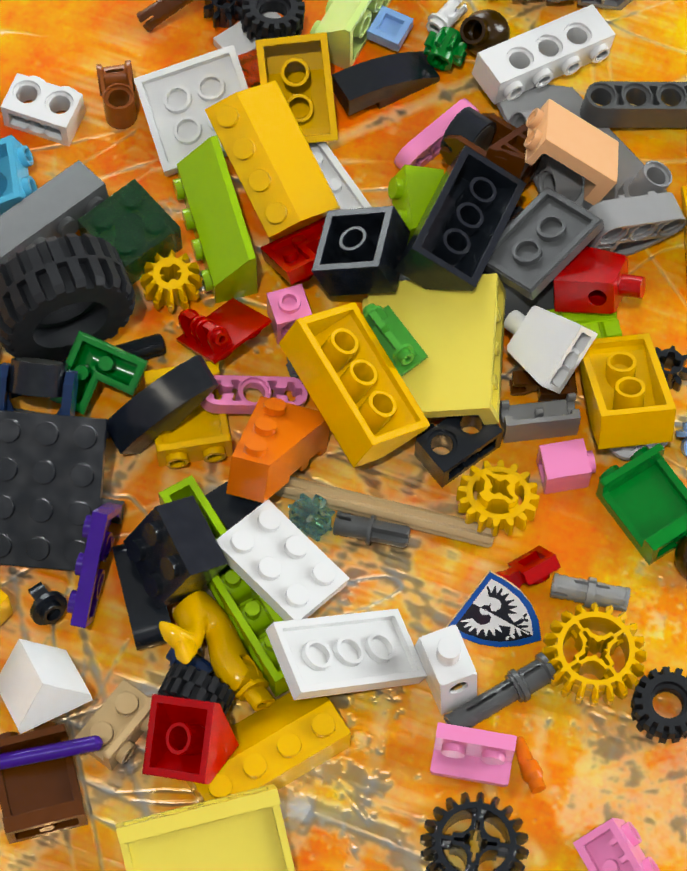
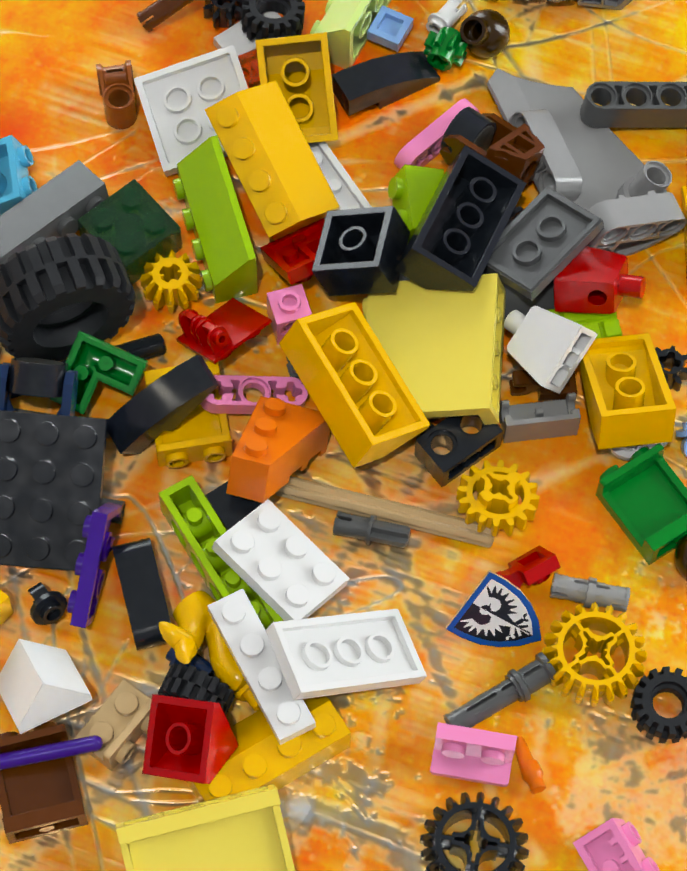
(40, 115): white brick -> none
(174, 551): black brick -> none
(259, 666): none -> white plate
(311, 516): clear light blue gear -> none
(394, 338): bright green hinge -> none
(446, 665): white torso -> none
(543, 54): white brick -> none
(565, 465): bright pink brick -> none
(575, 145): light nougat panel -> none

